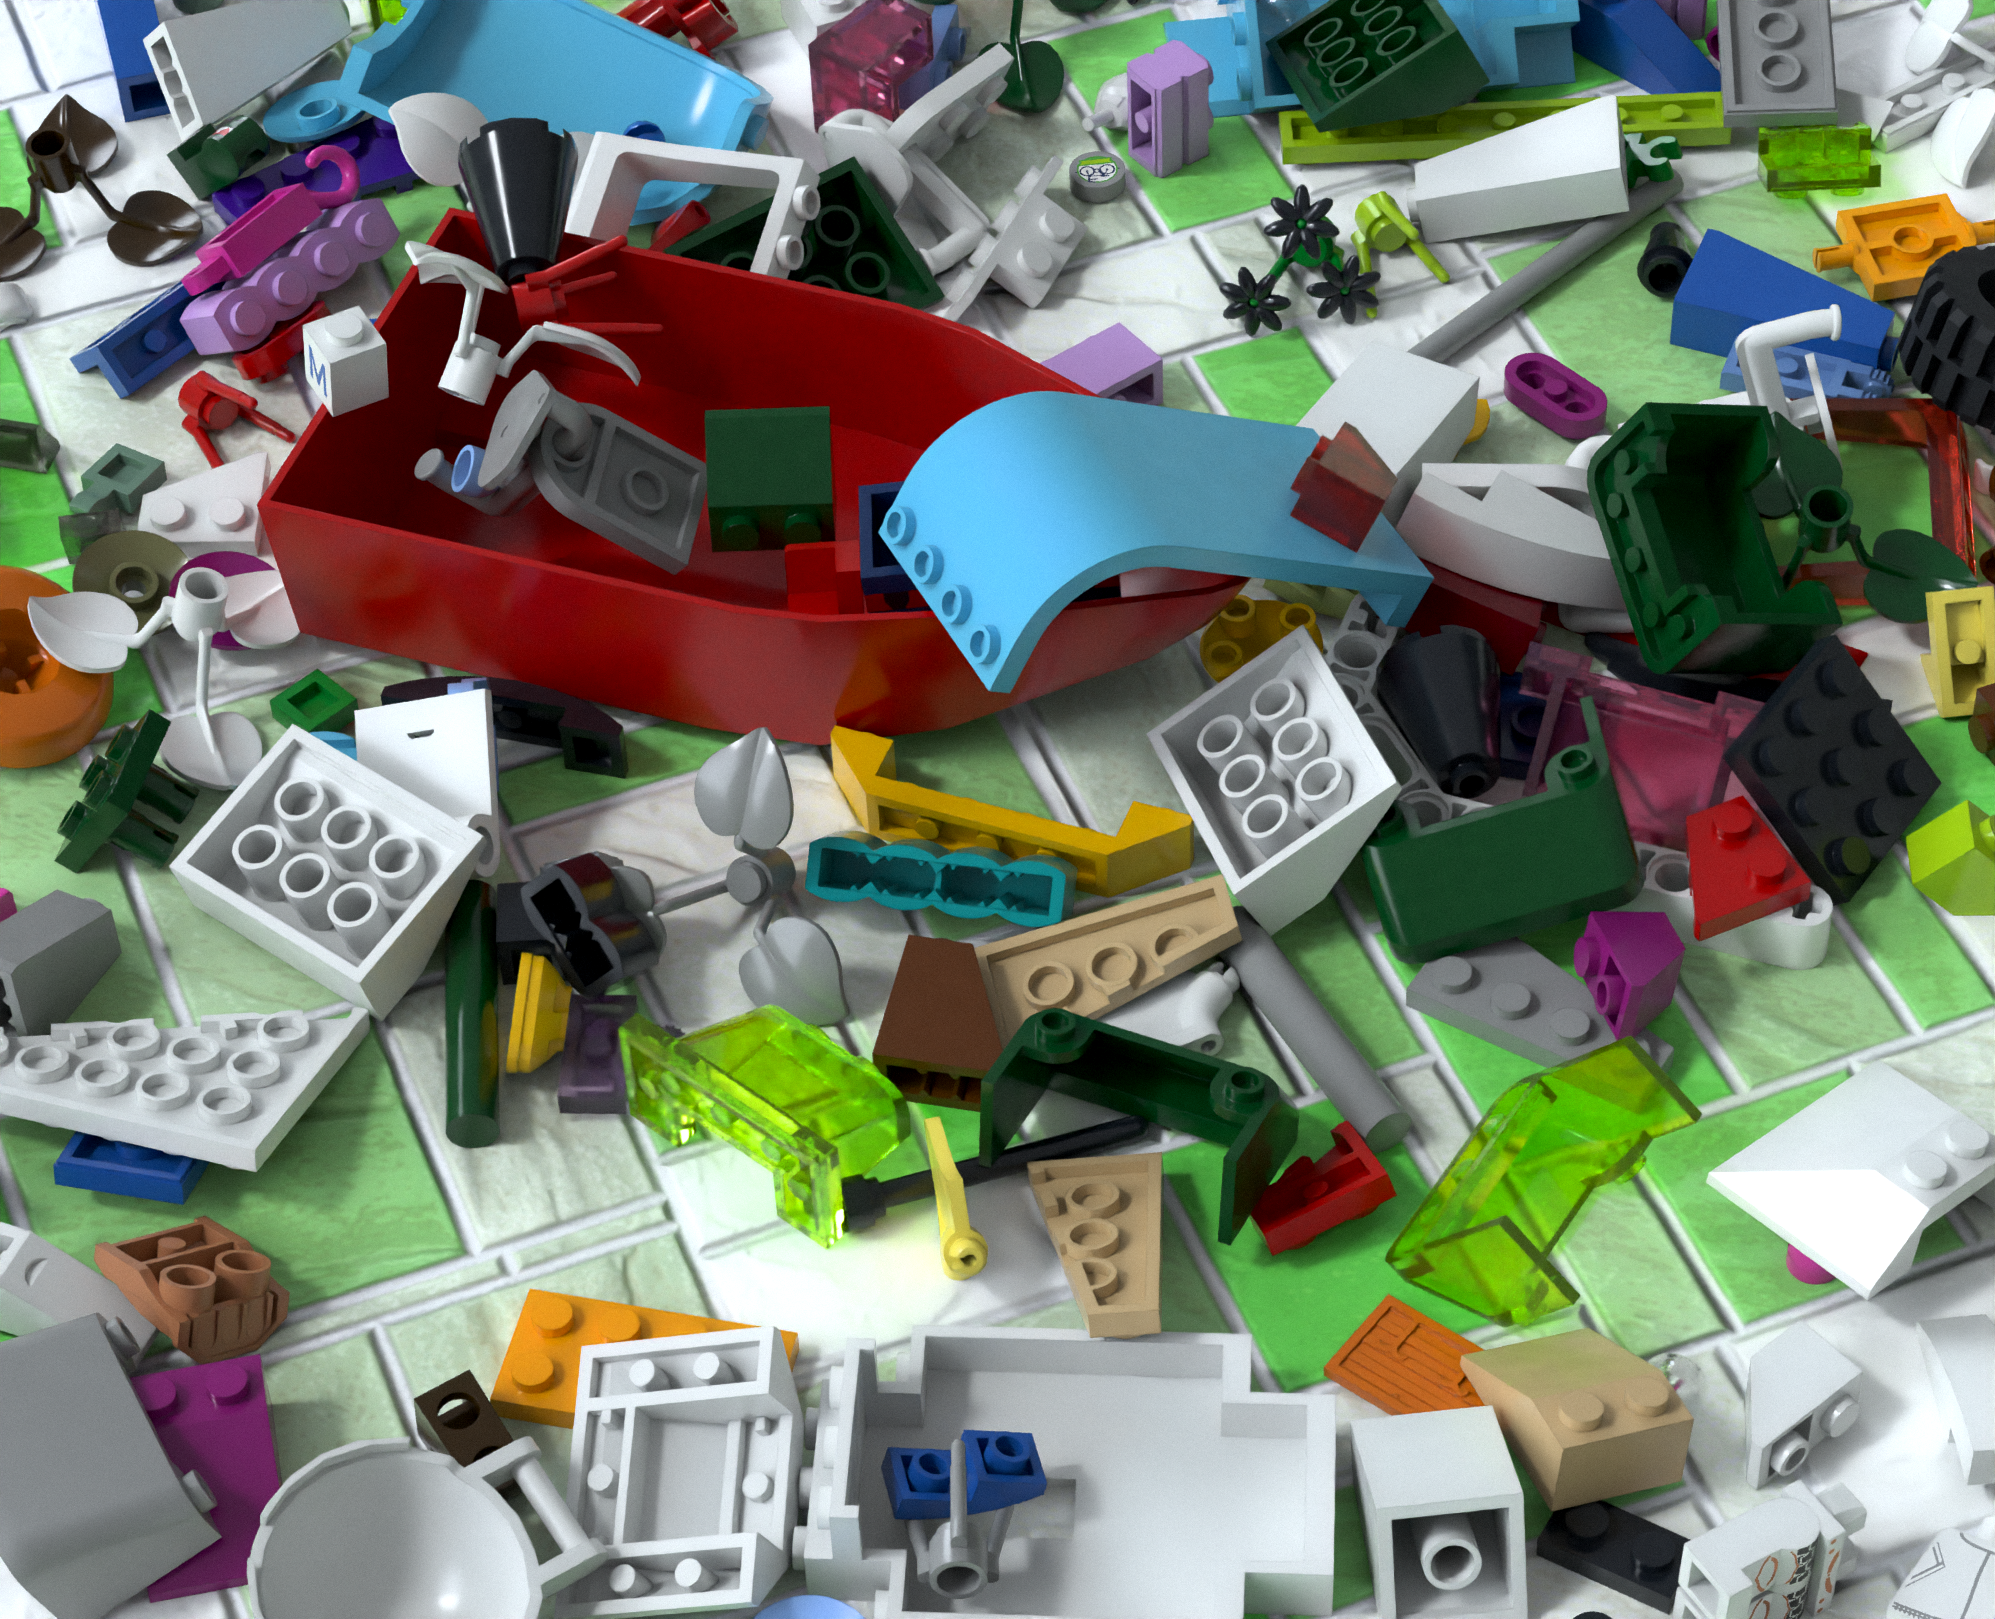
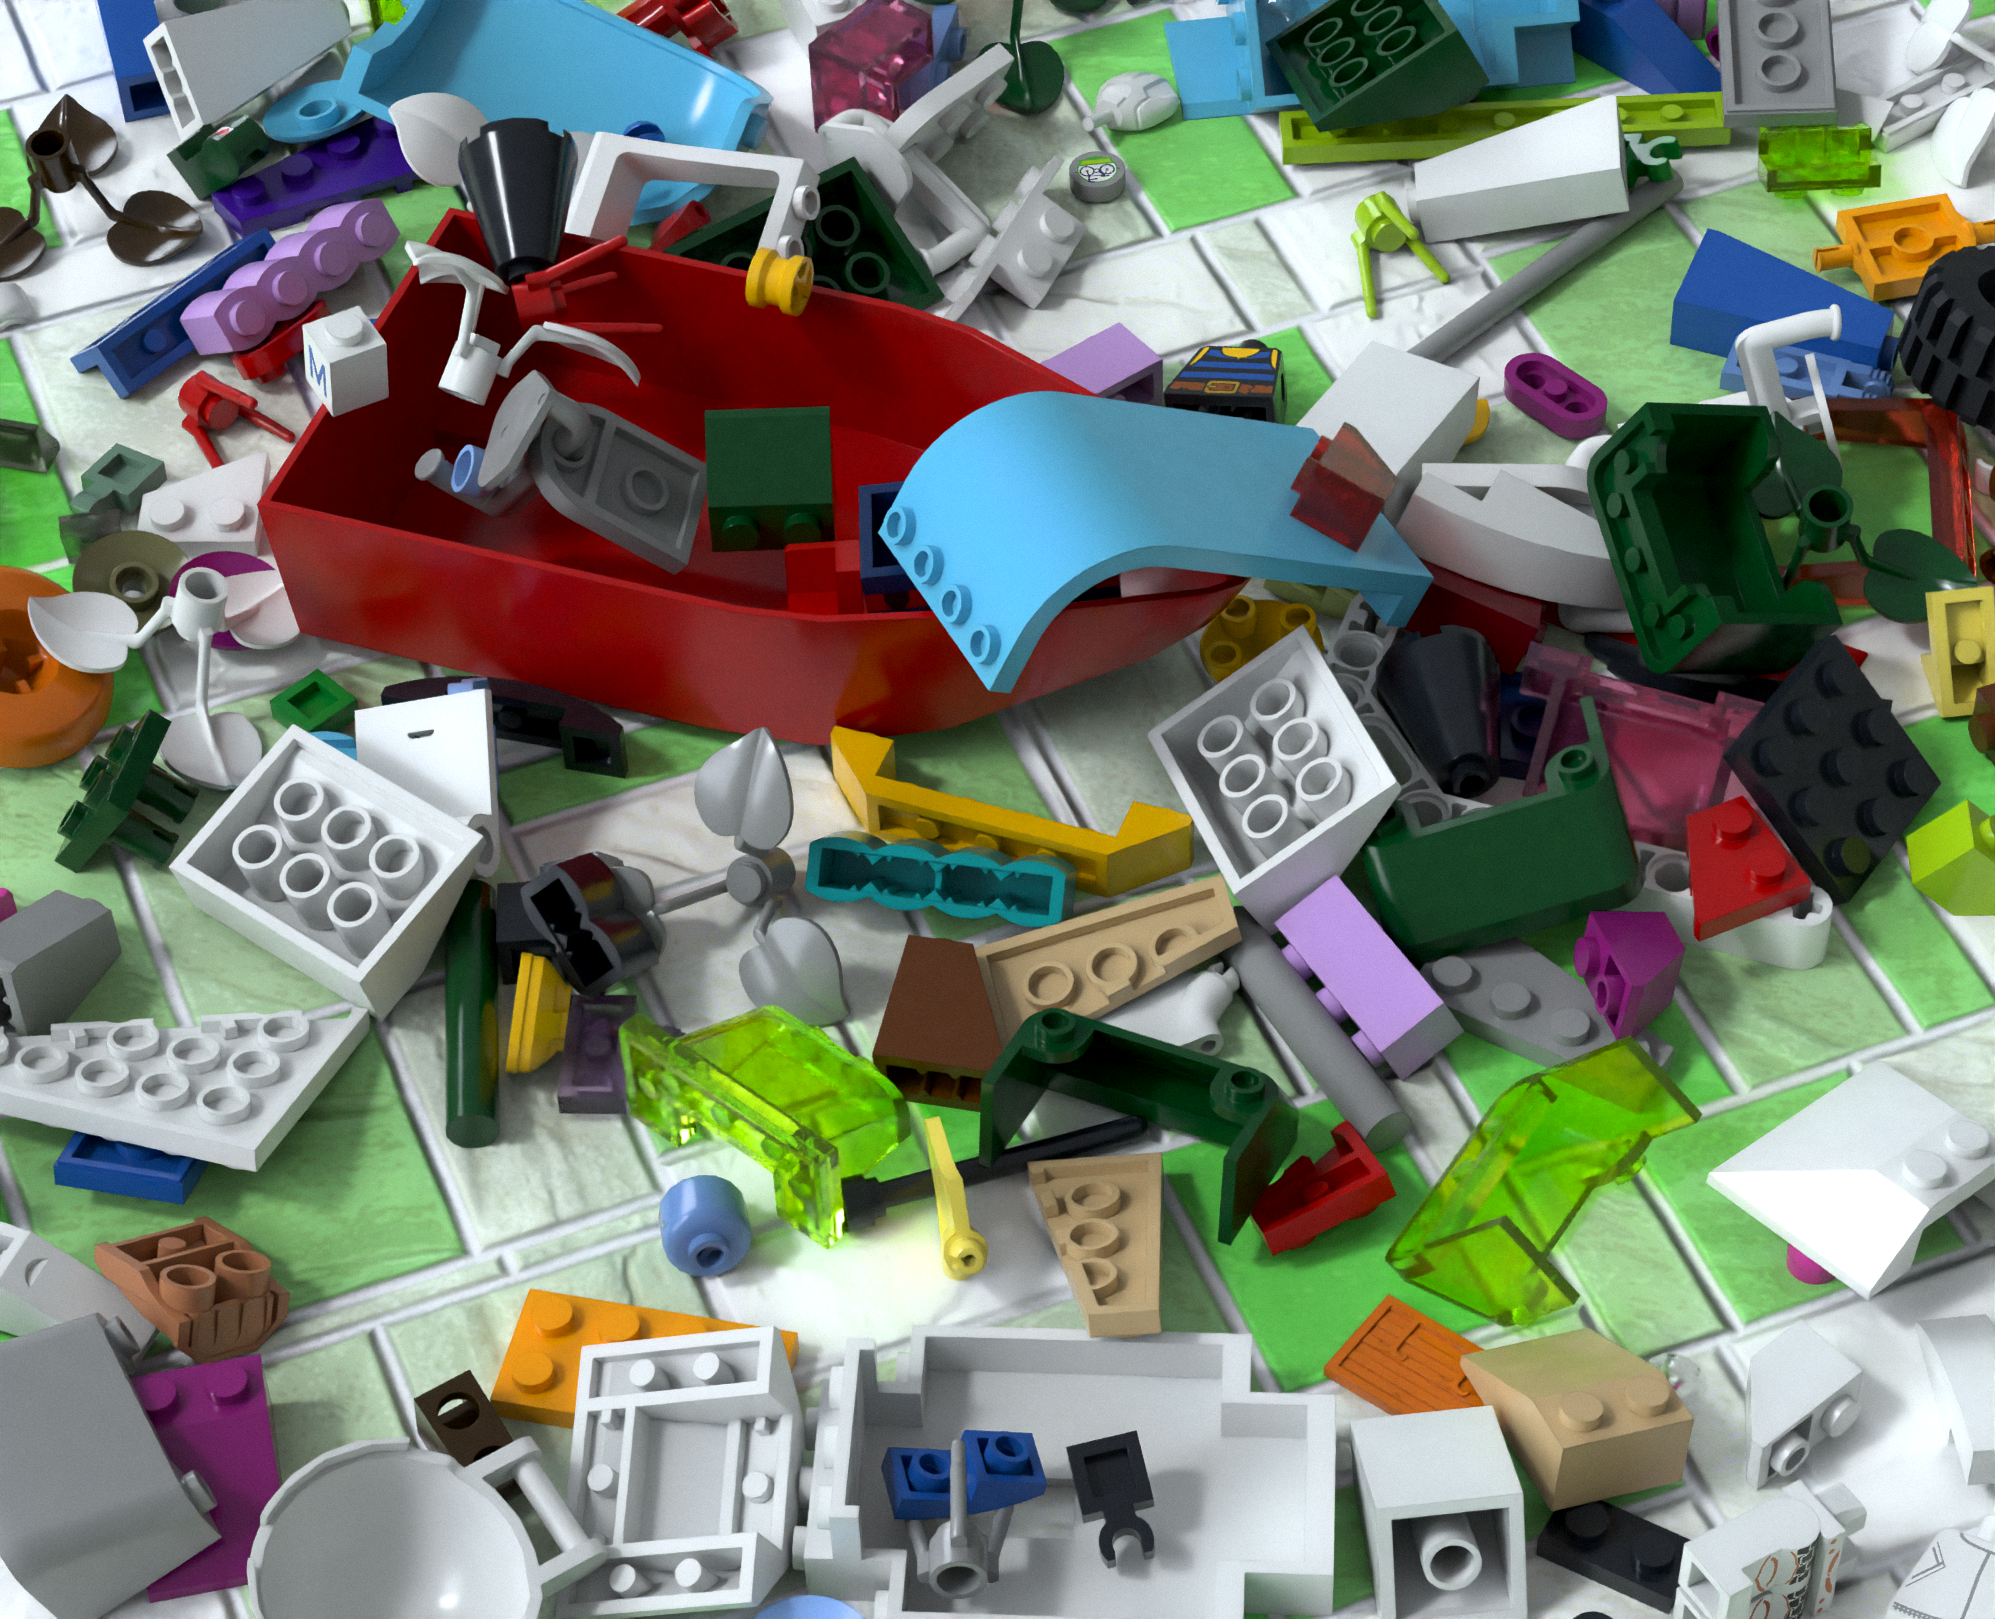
(271, 223): dark pink piece -> none
(707, 1220): none -> medium blue head
(779, 281): none -> yellow wheel
(1111, 1487): none -> black plate
(1169, 108): lavender brick -> none
(1232, 383): none -> black torso
(1311, 244): black plant -> none
(1366, 979): none -> lavender brick
(1664, 260): black cone -> none

